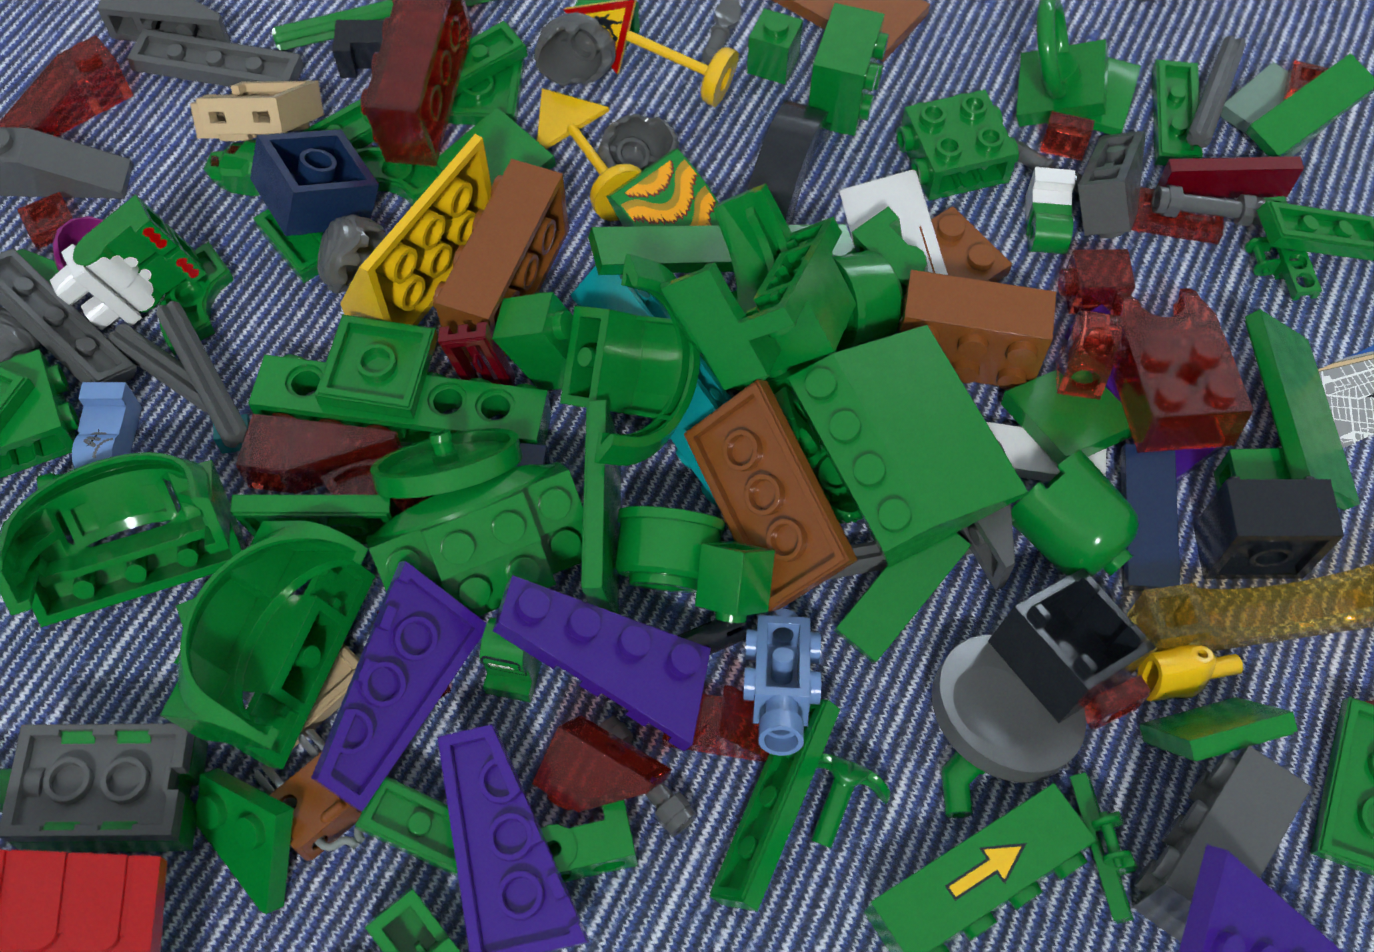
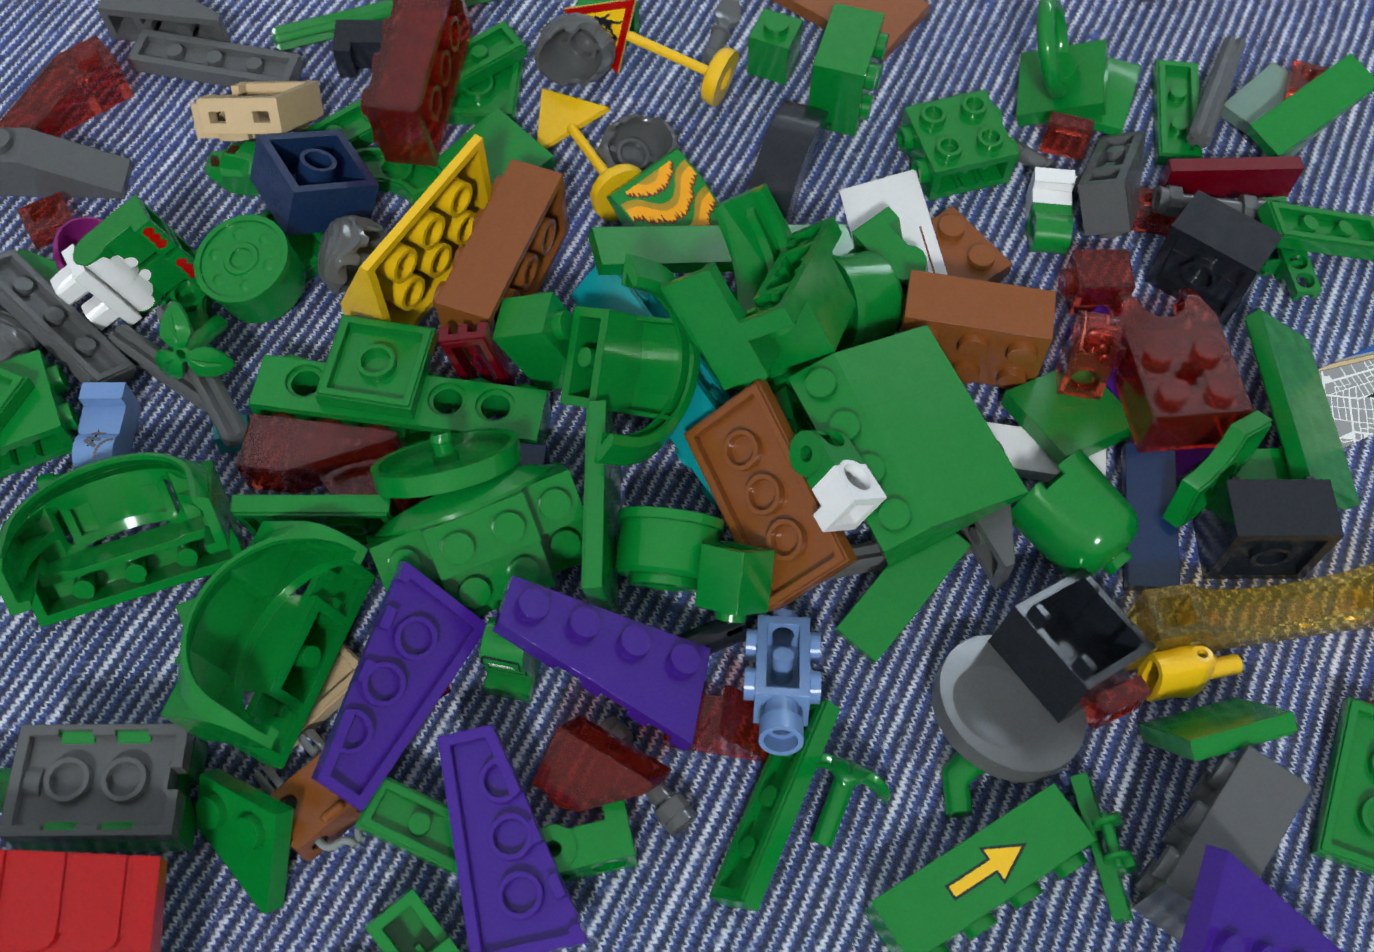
(191, 346): none -> green plant
(250, 269): none -> green wheel
(836, 477): none -> leg
(1214, 254): none -> black container
(1227, 458): none -> green tile

